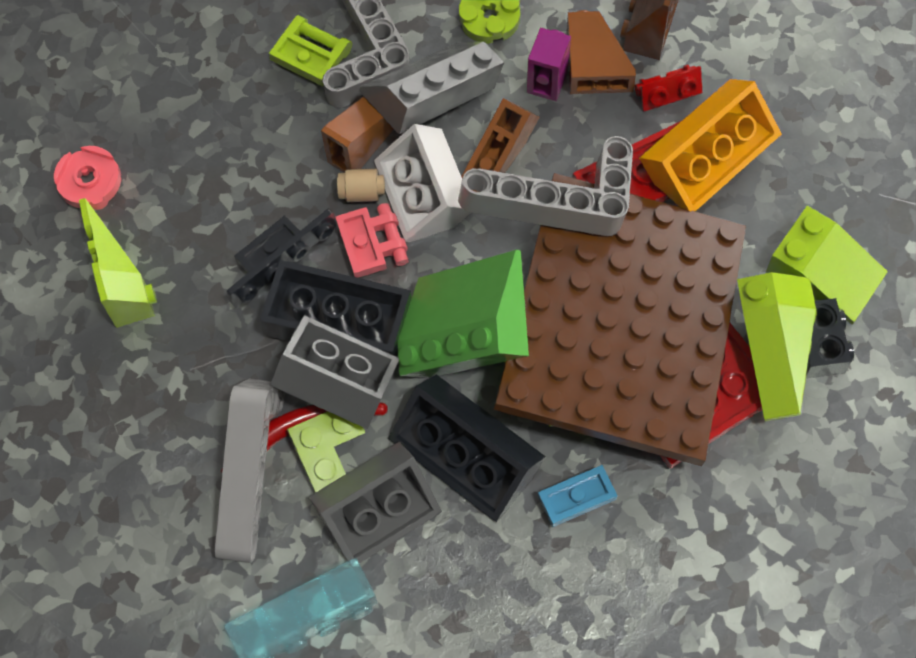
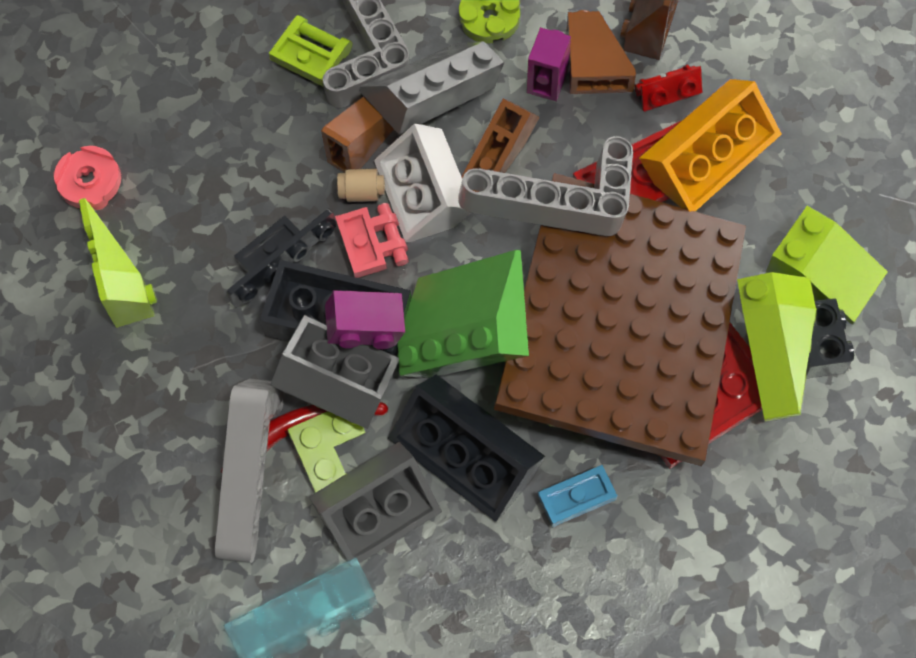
(364, 319): none -> magenta brick

